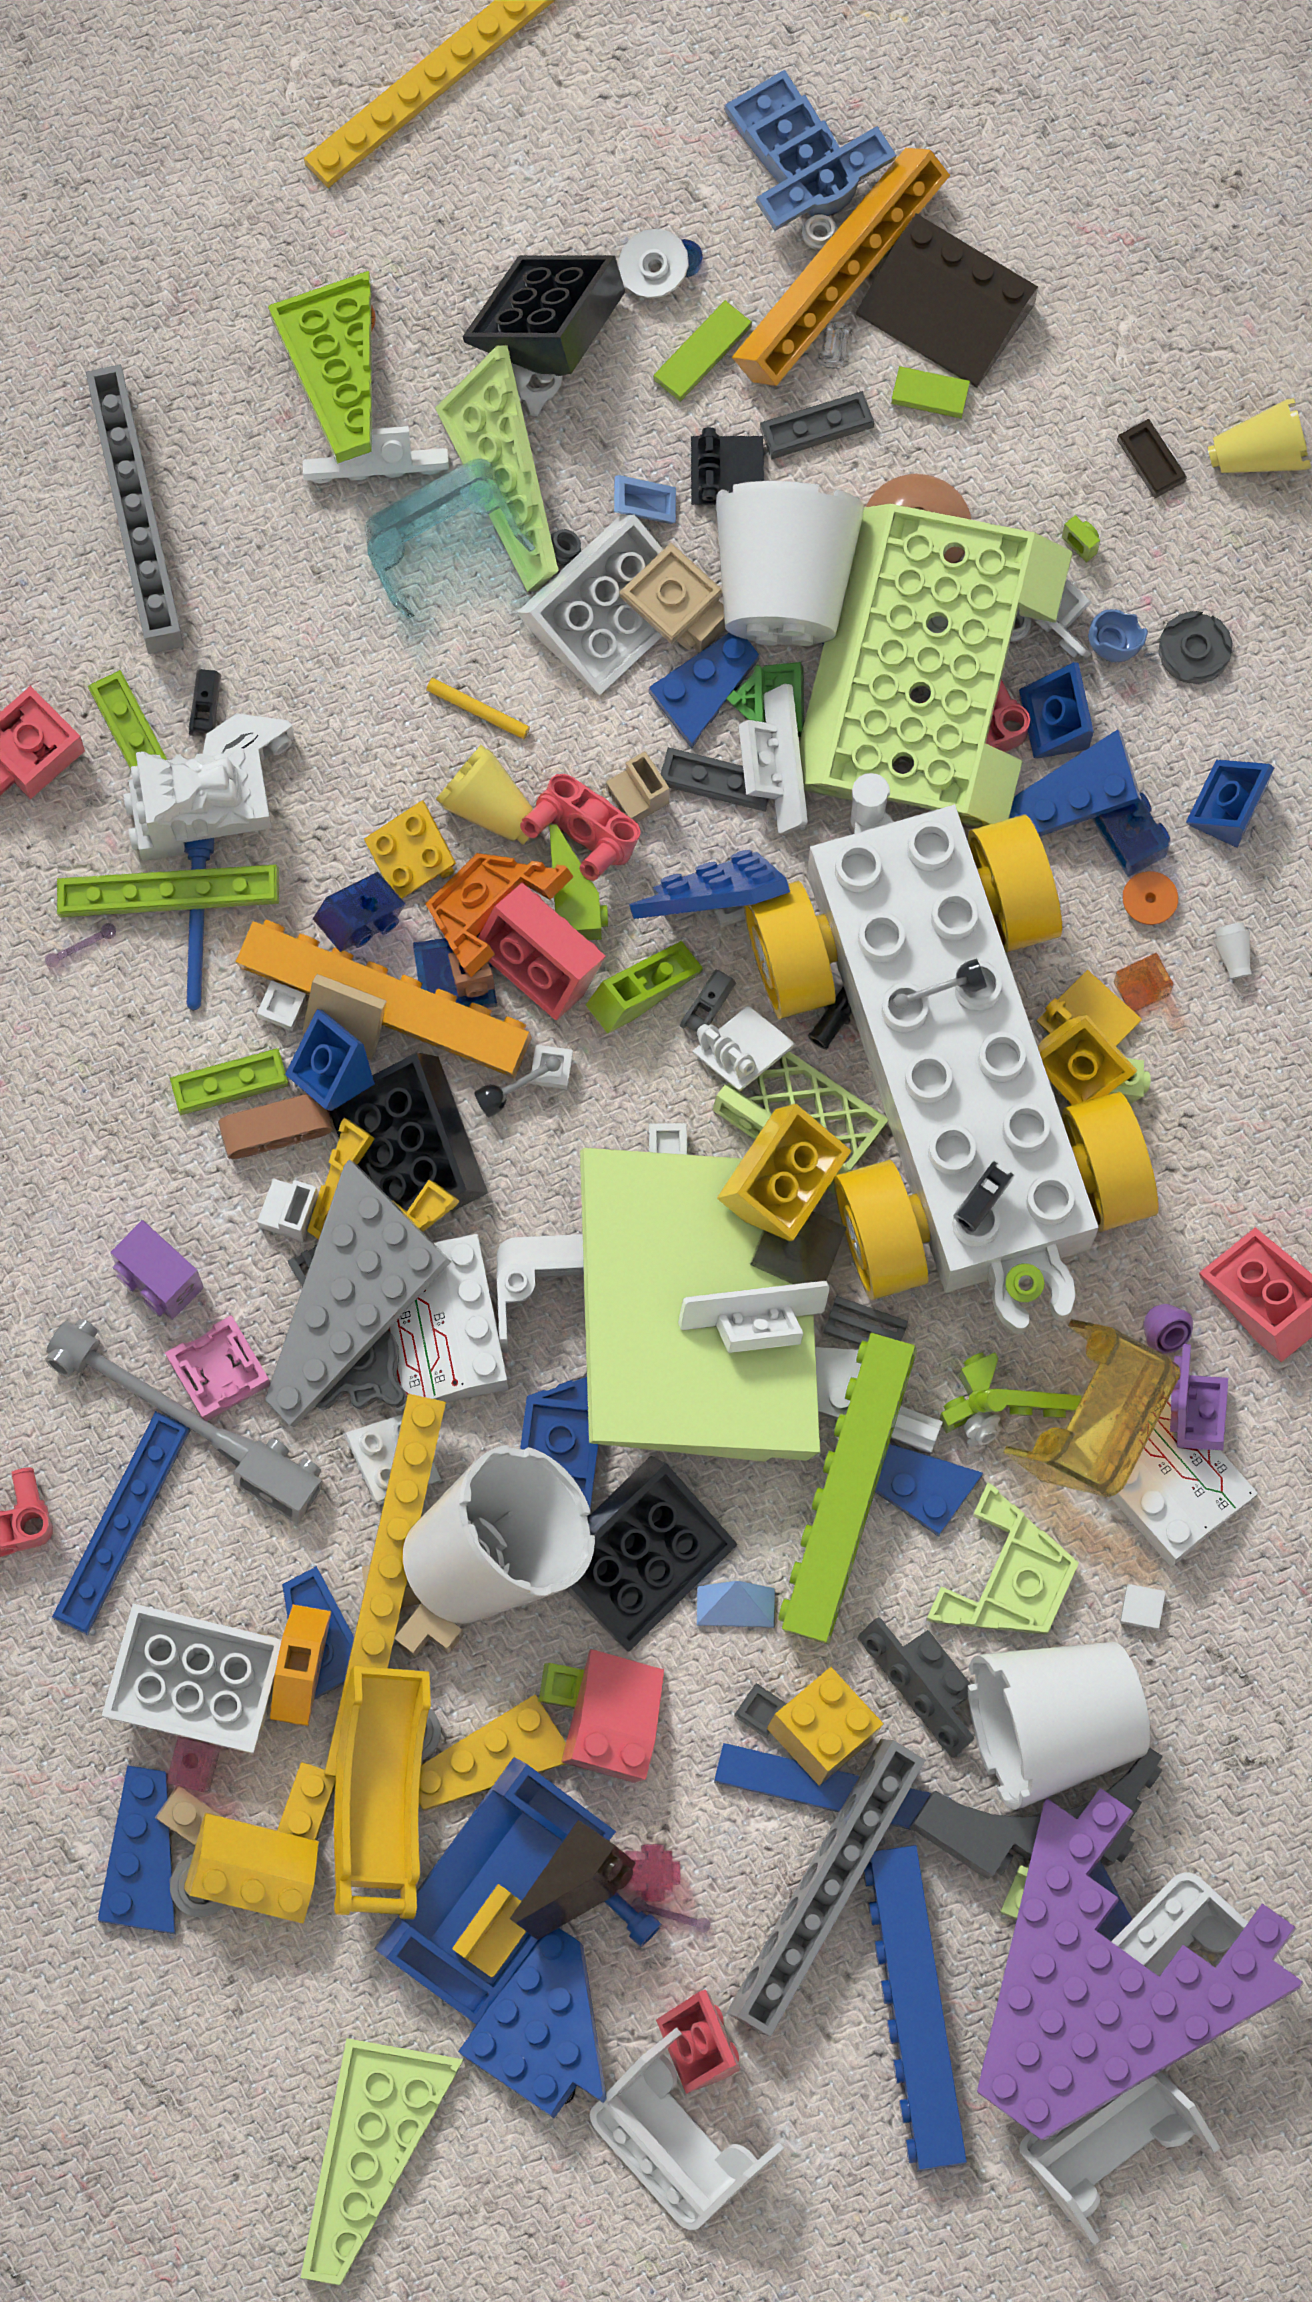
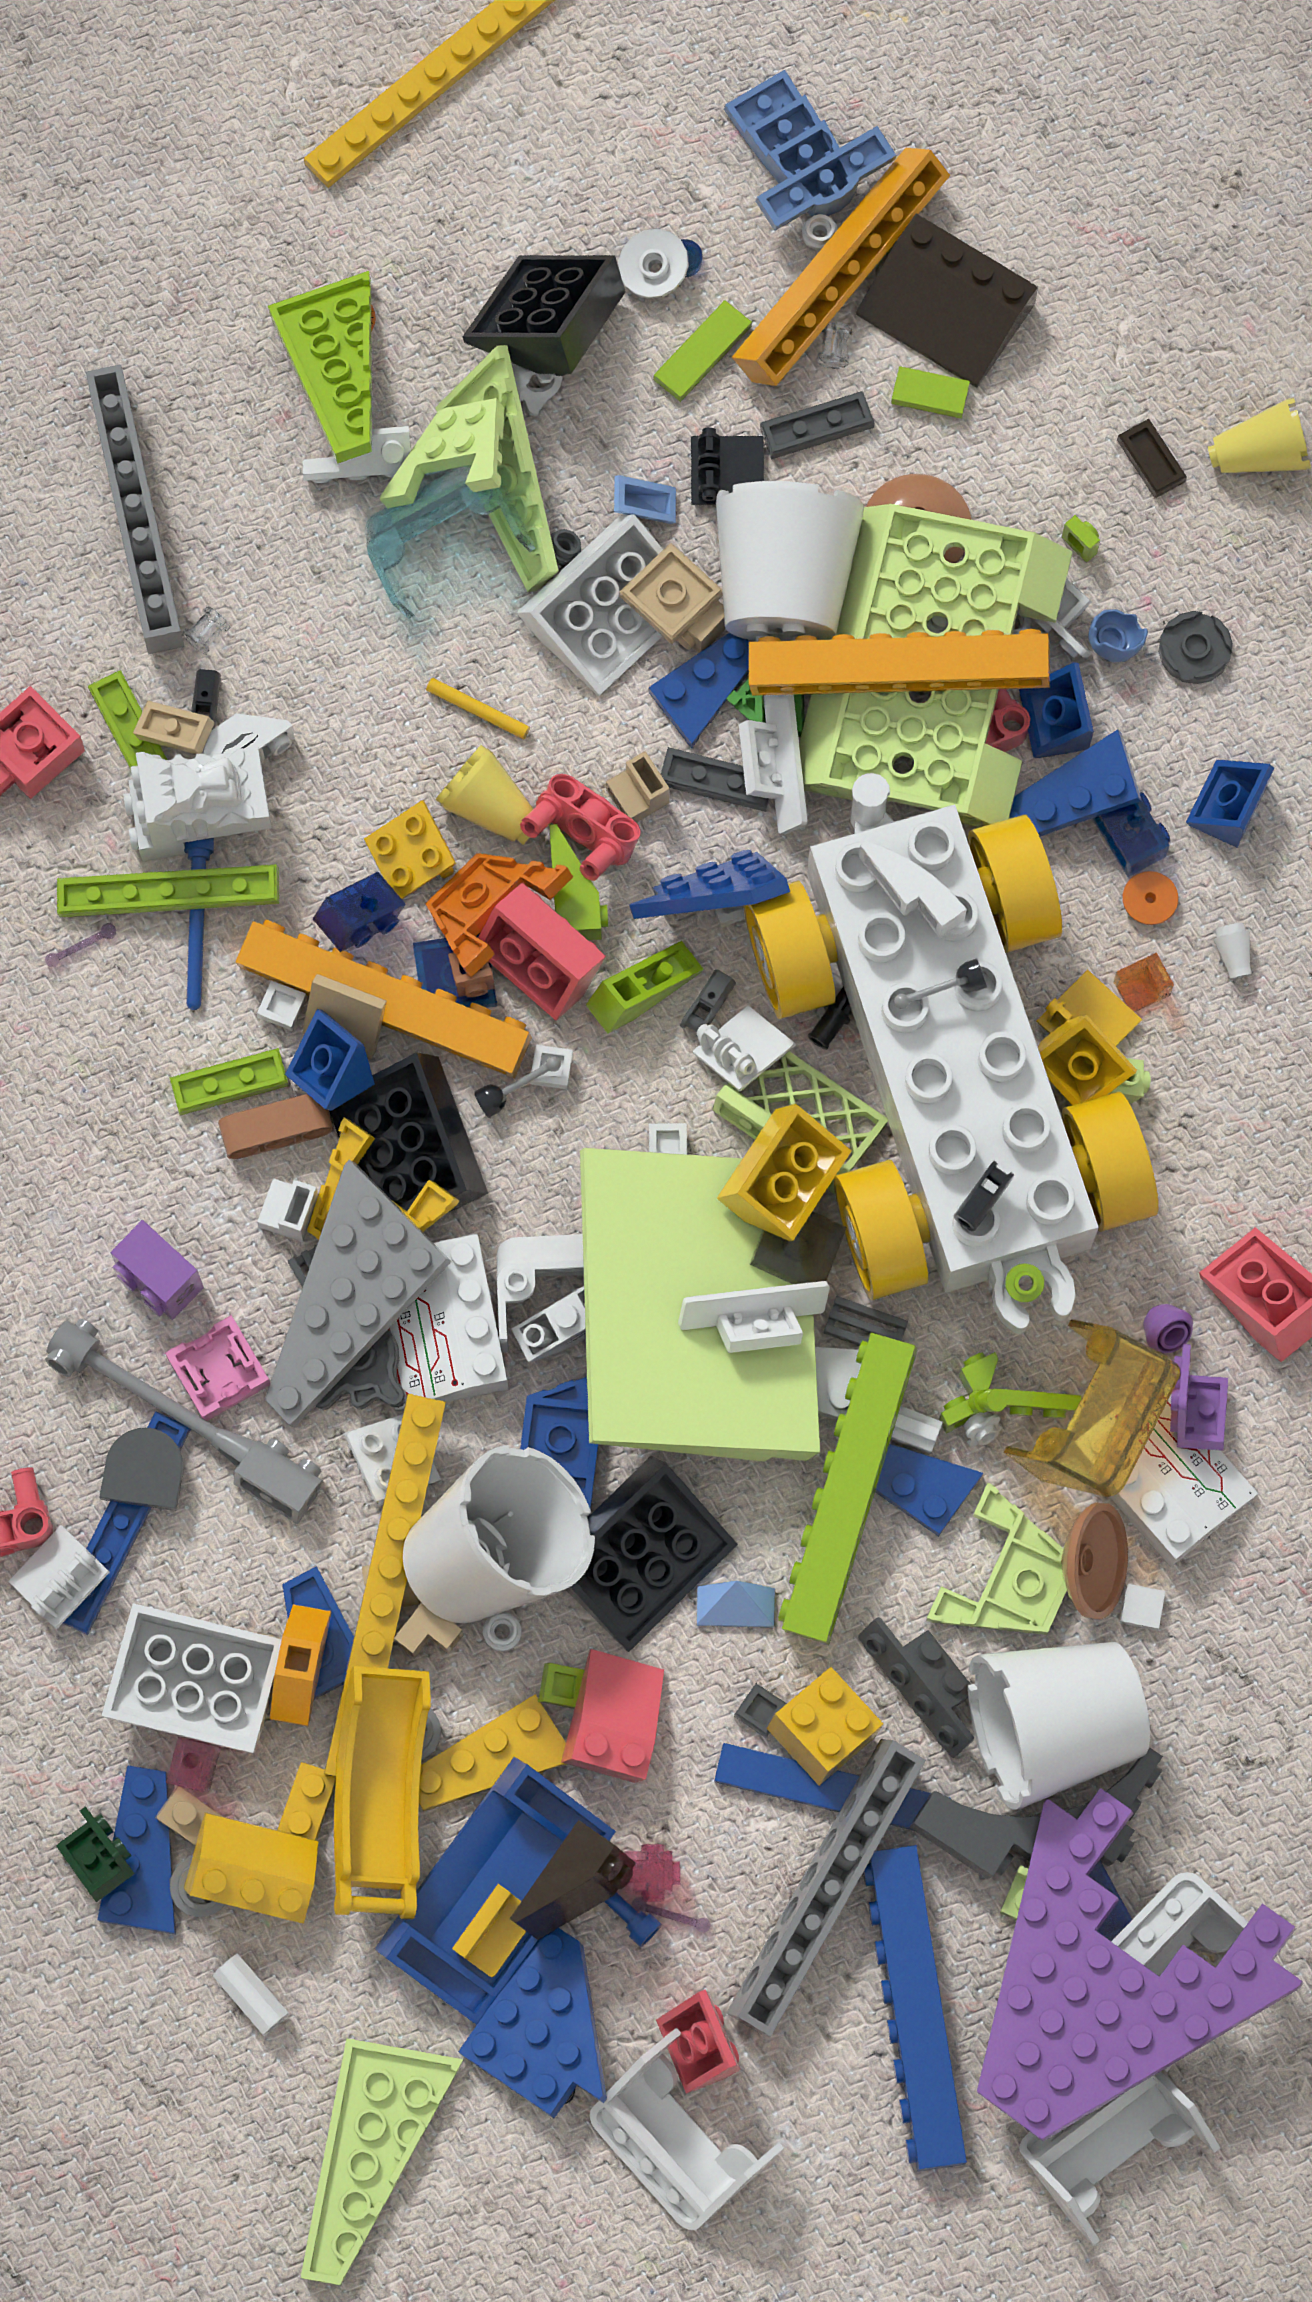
(58, 1577): none -> white hinge
(96, 1858): none -> dark green bracket
(143, 1470): none -> dark grey tile
(173, 727): none -> tan plate
(206, 630): none -> clear bush
(250, 1994): none -> white axle
(453, 440): none -> yellowish green wing
(496, 1621): none -> white plate
(553, 1328): none -> white slope
(899, 663): none -> light orange brick
(913, 888): none -> white slope
(1096, 1560): none -> nougat dish

